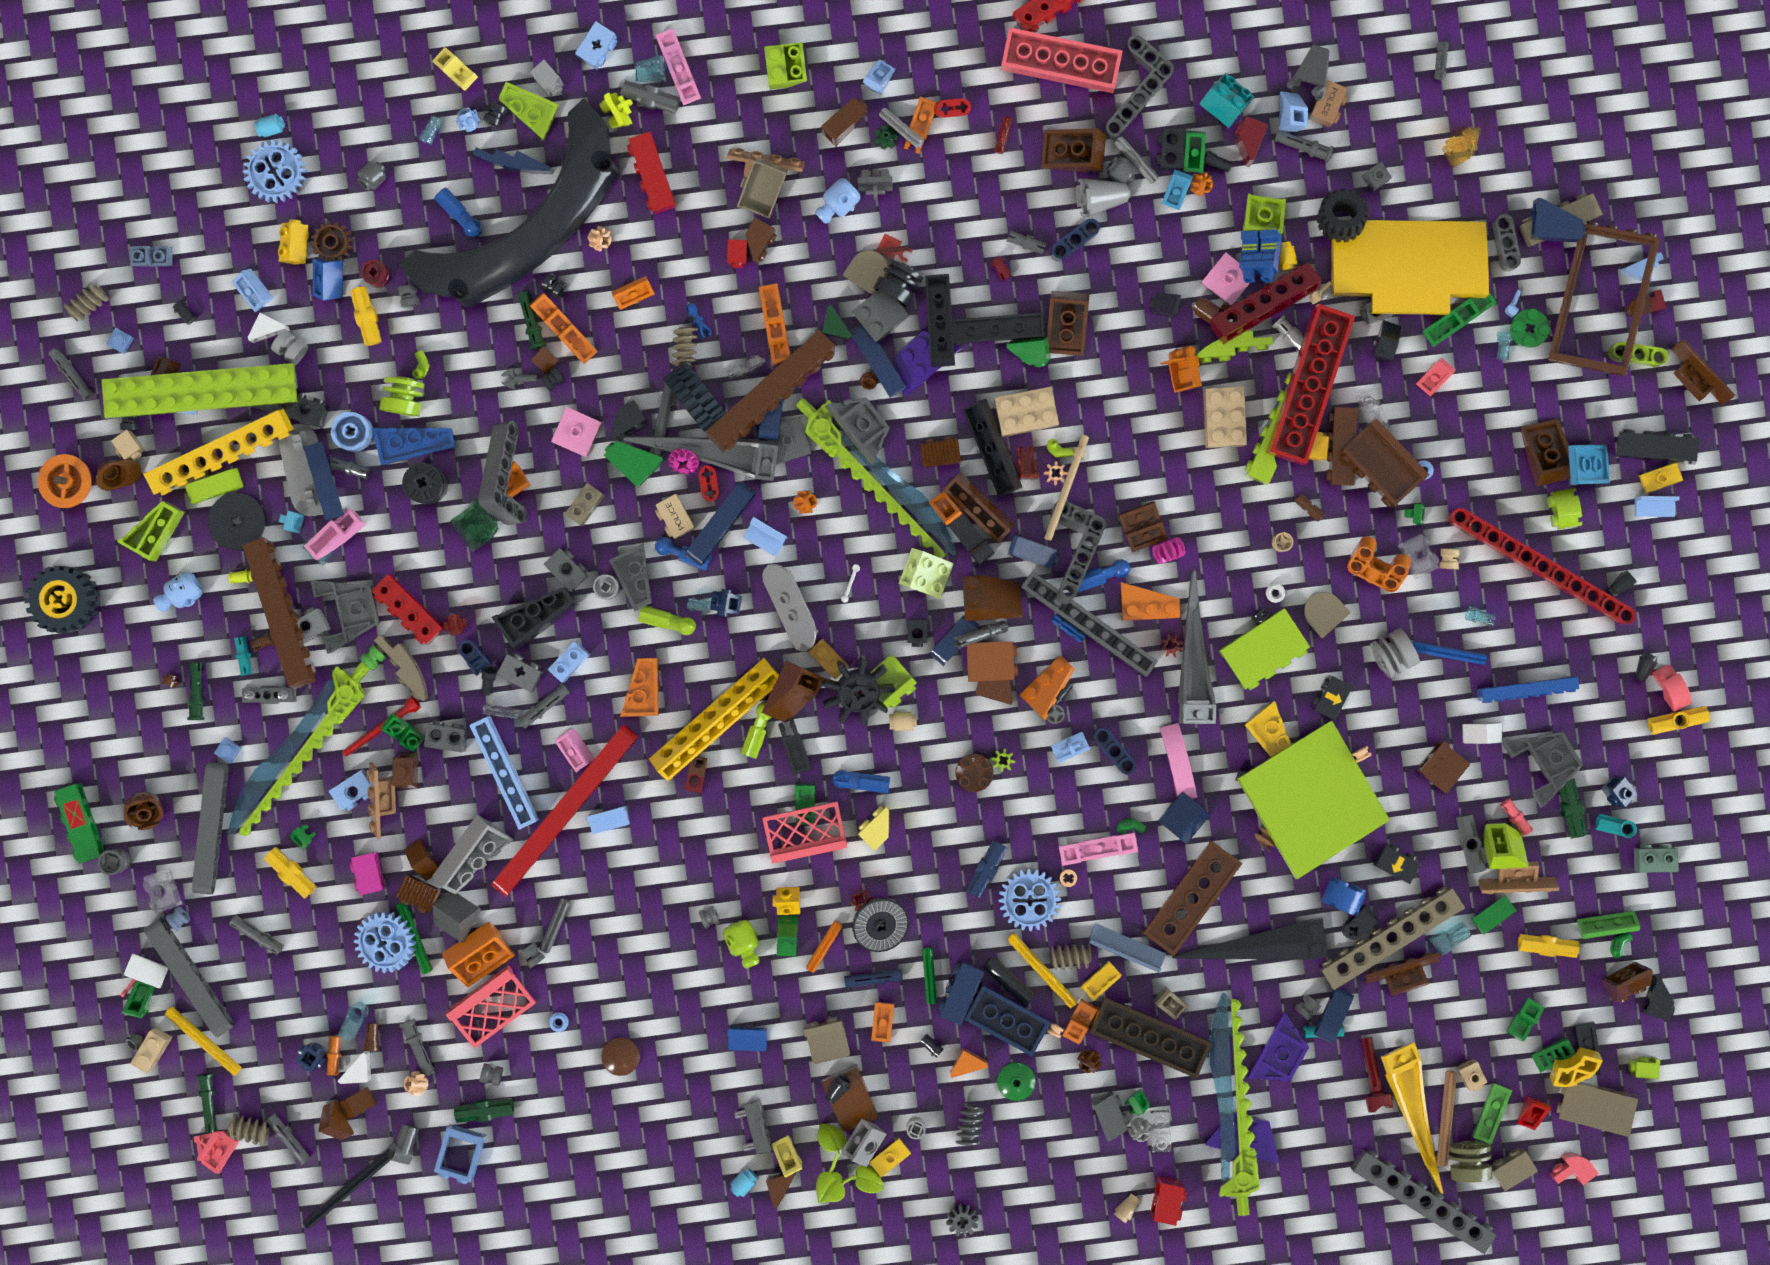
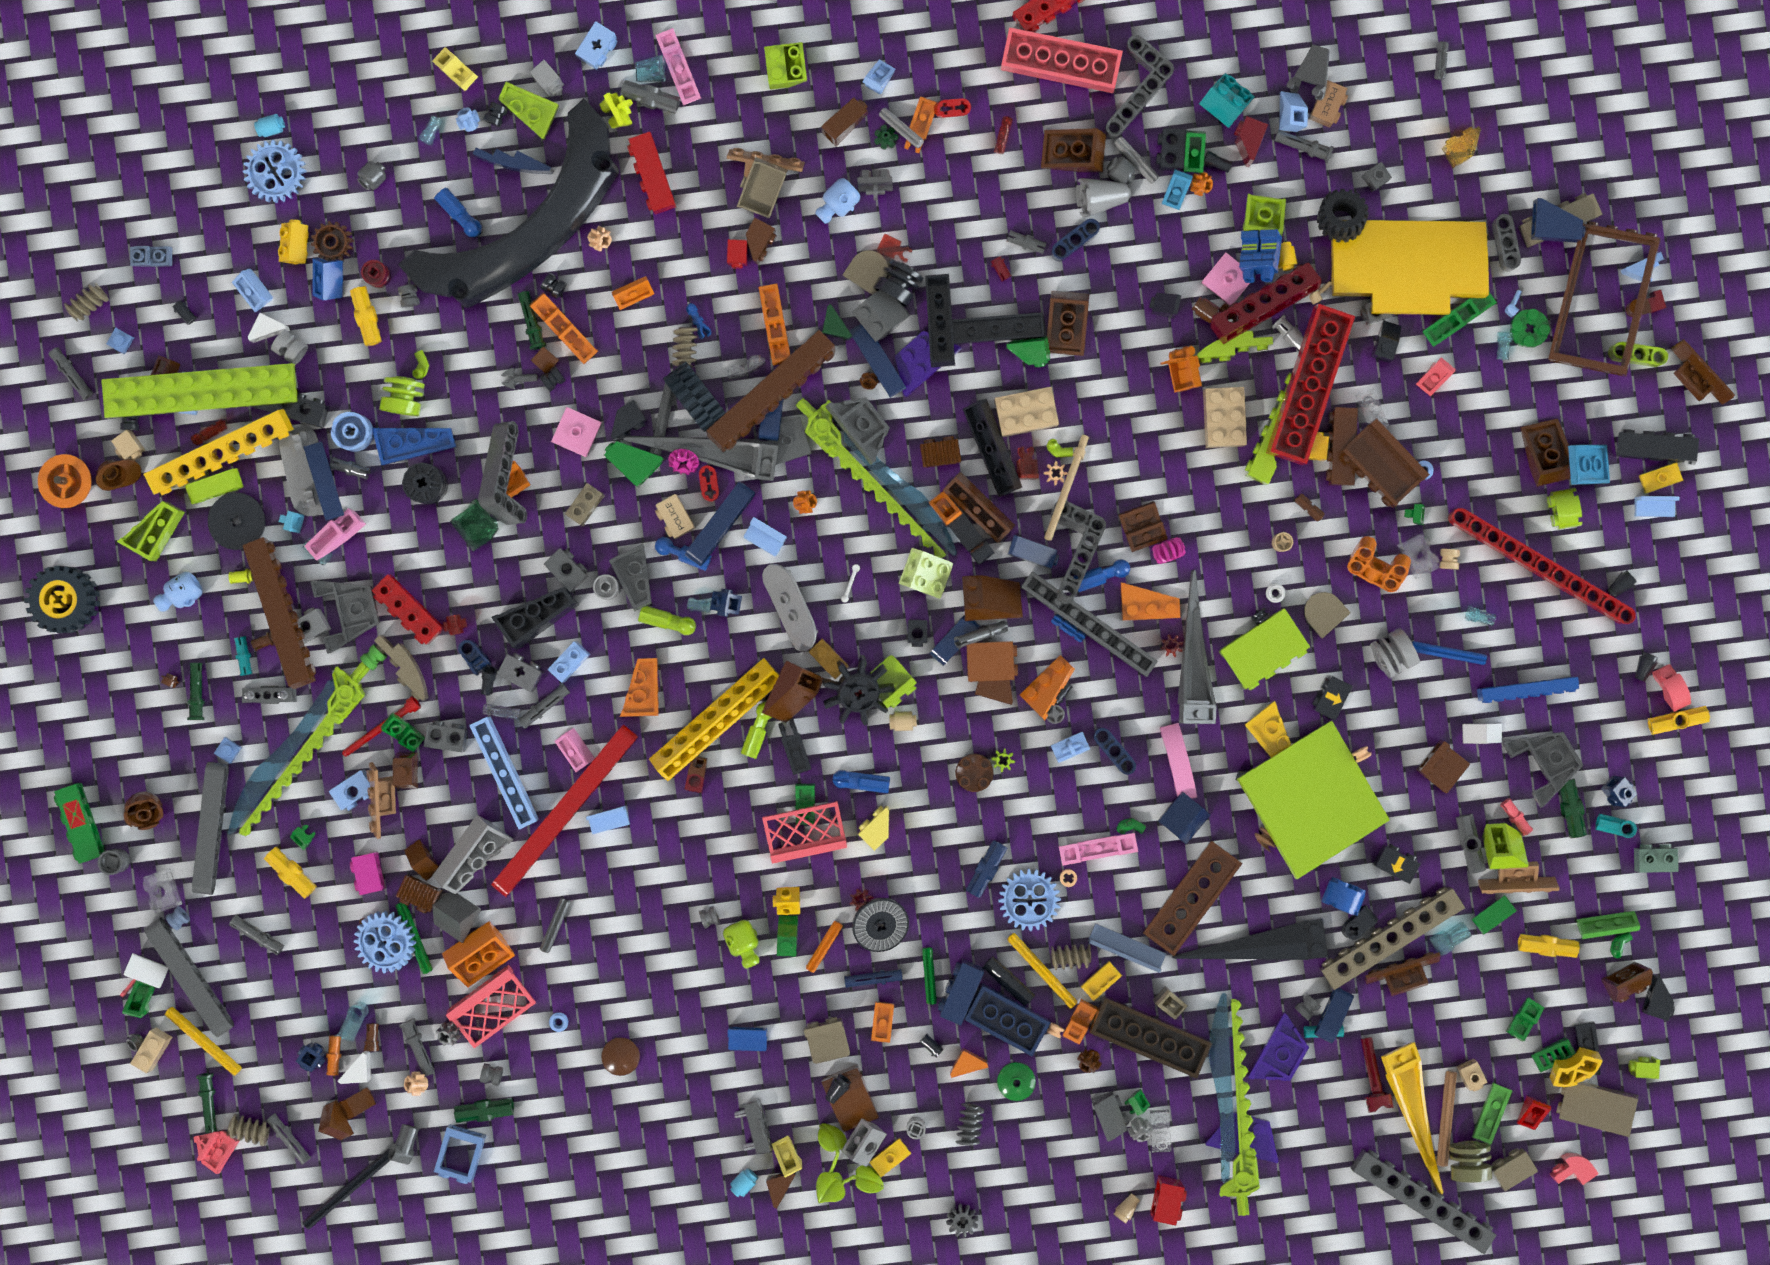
(208, 432): none -> clear red axle
(448, 1033): none -> dark grey gear
(531, 955): dark grey wheel -> none

